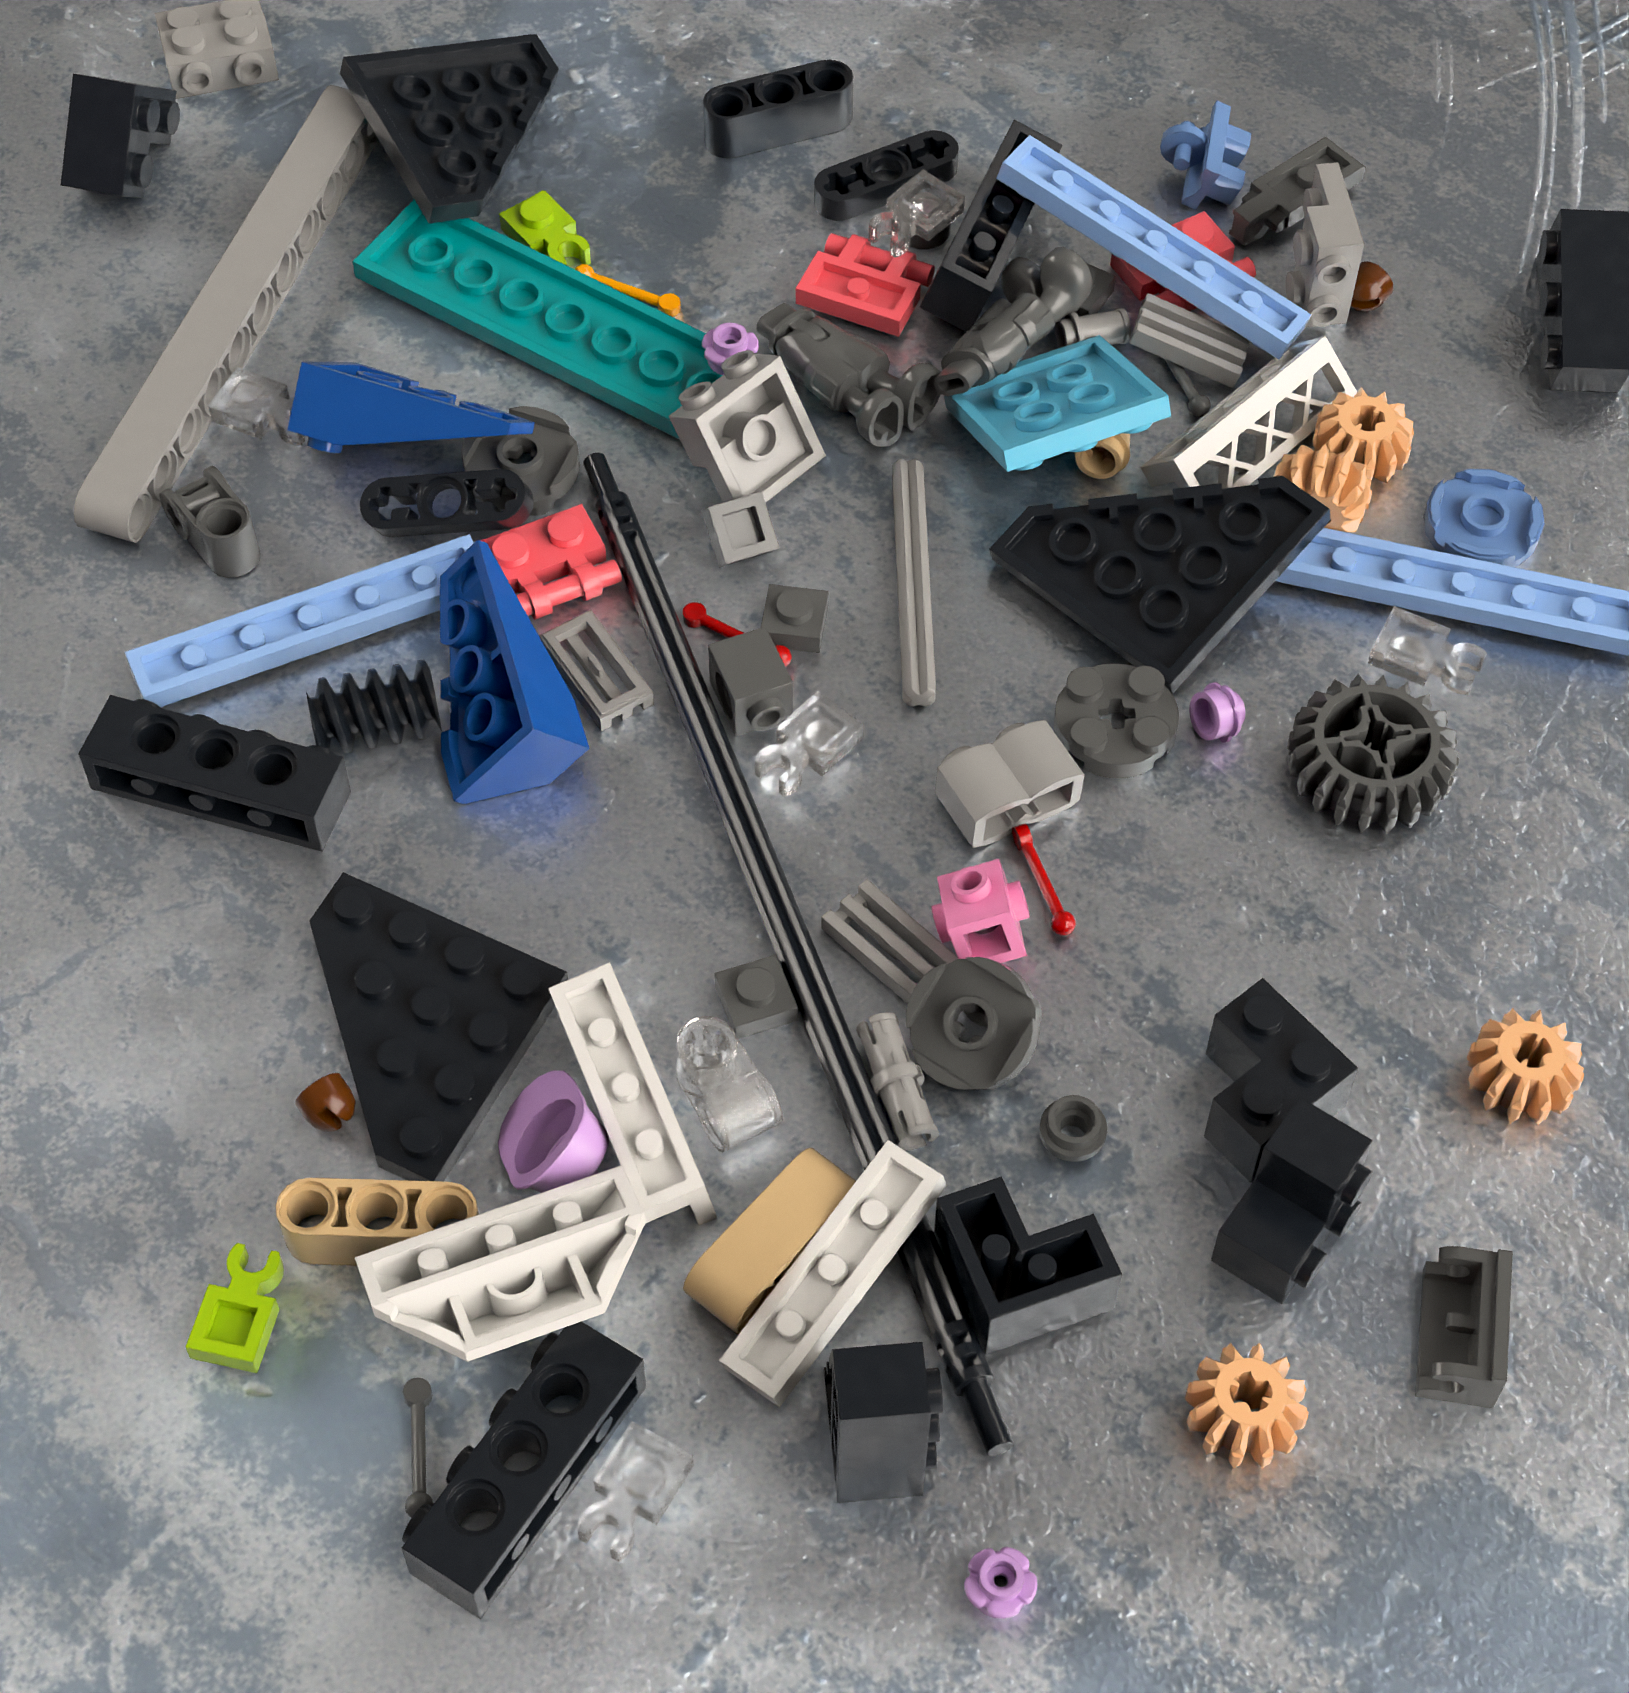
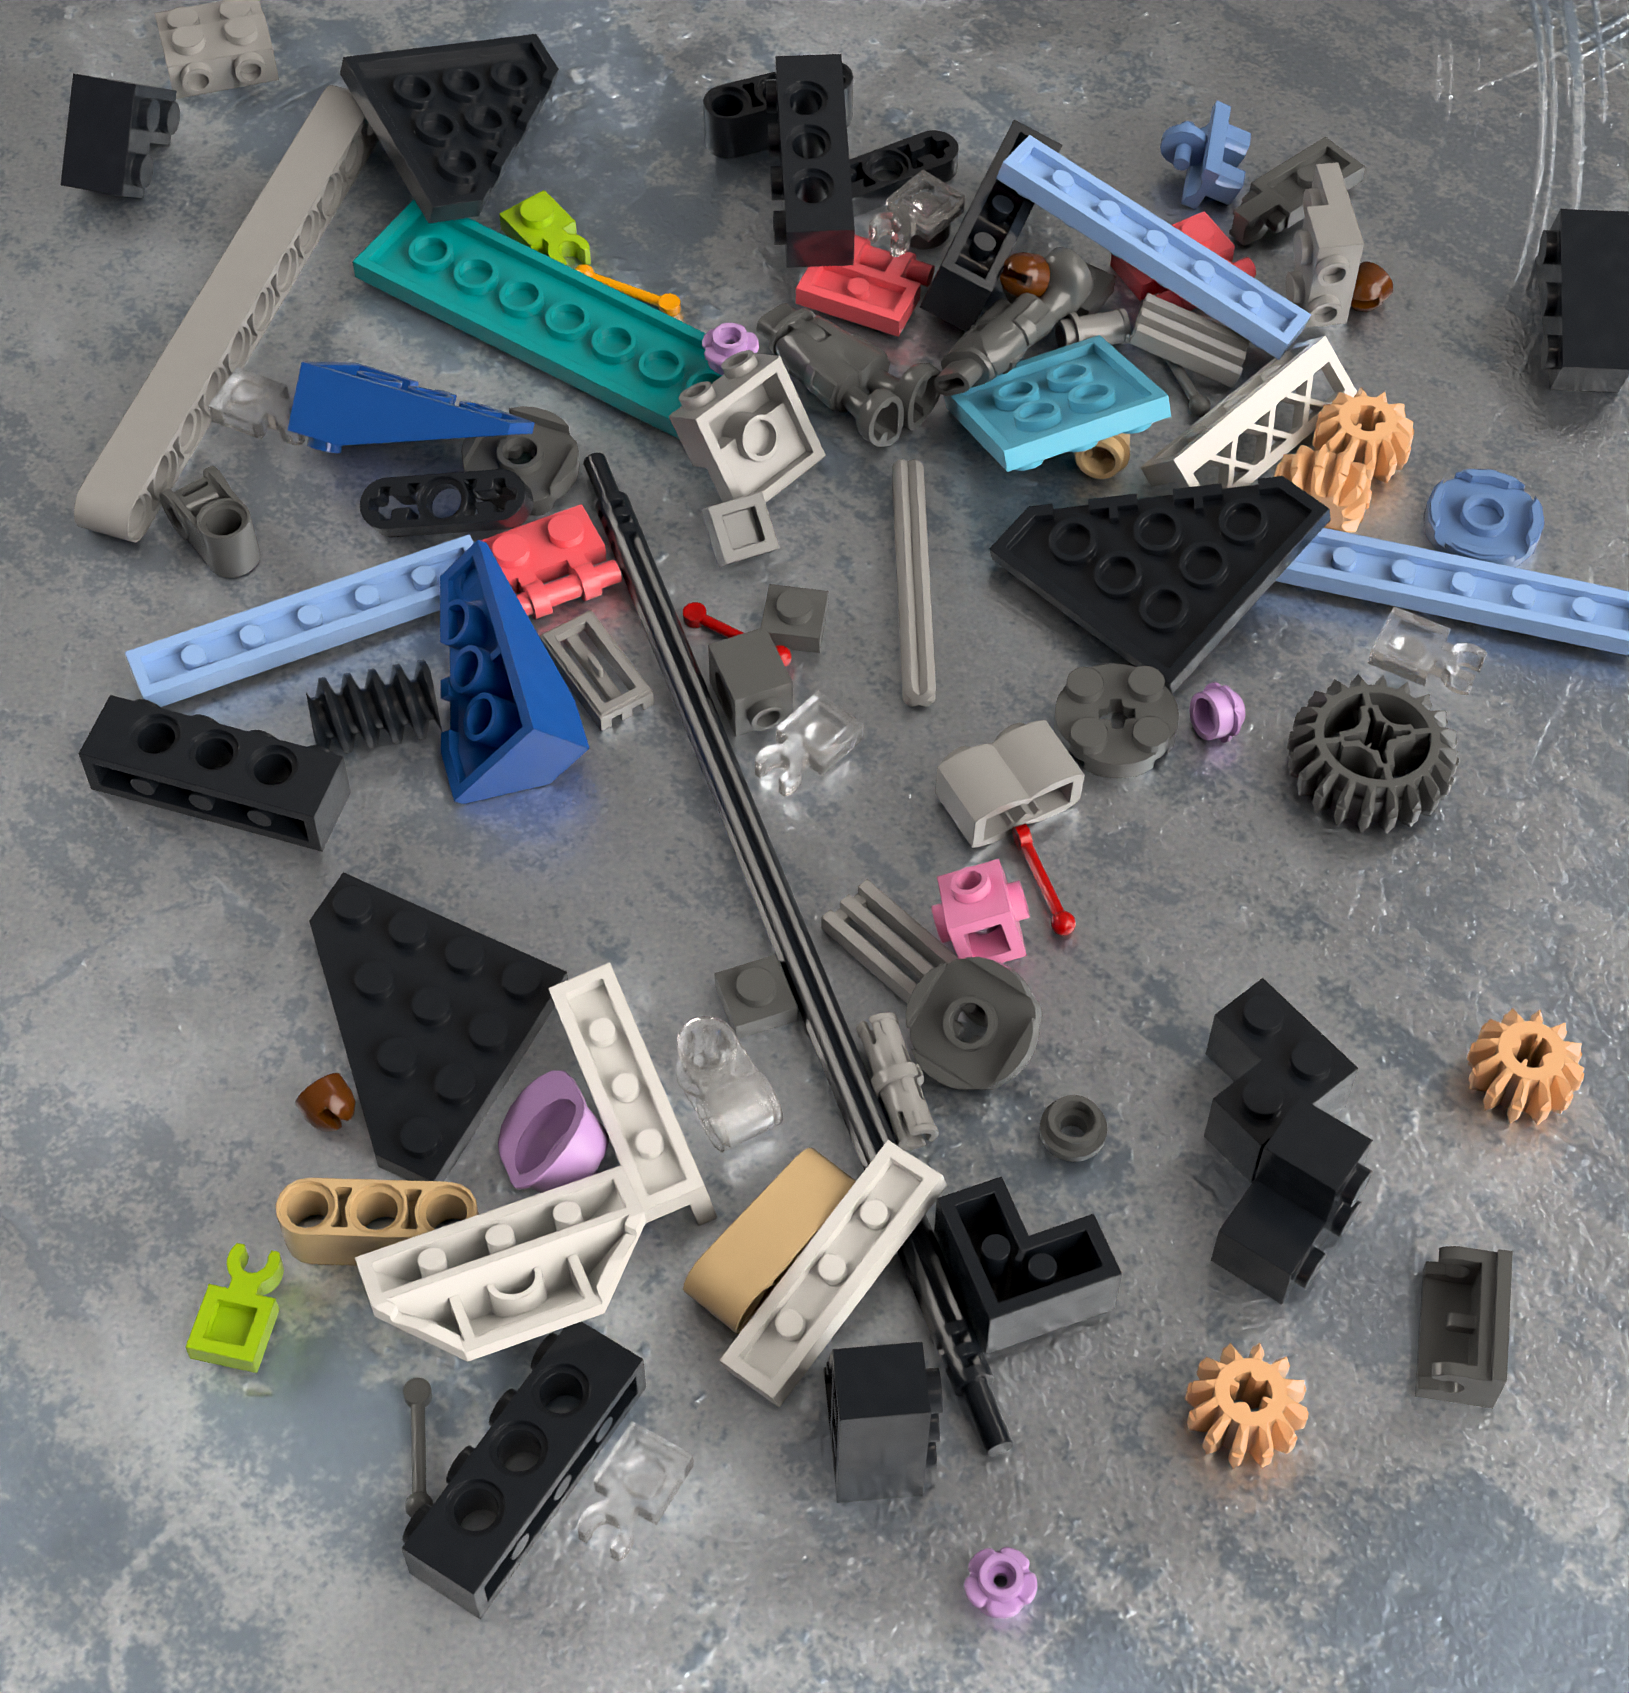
(813, 161): none -> black brick
(1028, 264): none -> reddish brown hinge

